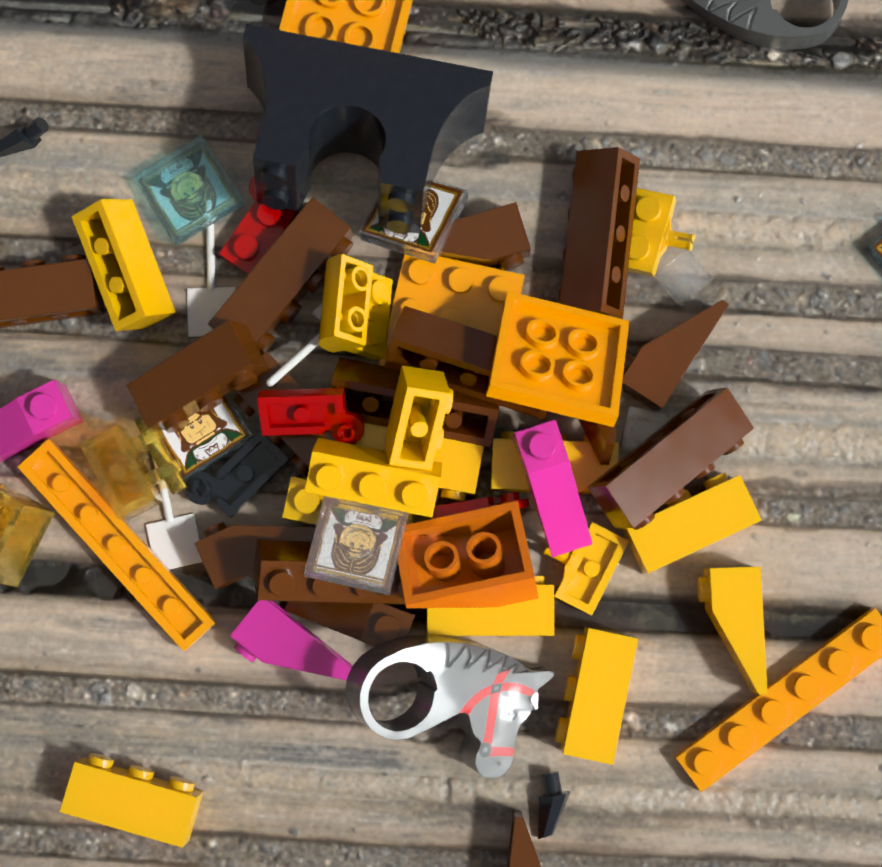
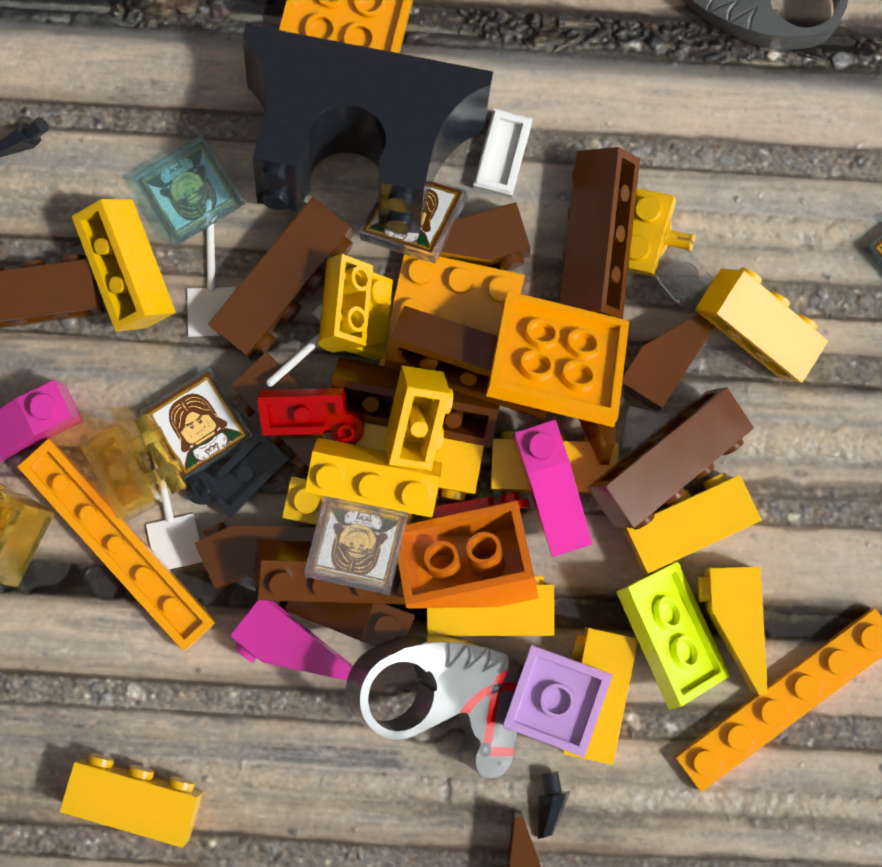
(197, 377): reddish brown brick -> none
(255, 234): red hinge -> none
(502, 153): none -> white tile
(557, 700): none -> lavender plate
(589, 569): yellow plate -> none
(673, 635): none -> neon yellow plate
(762, 323): none -> yellow brick

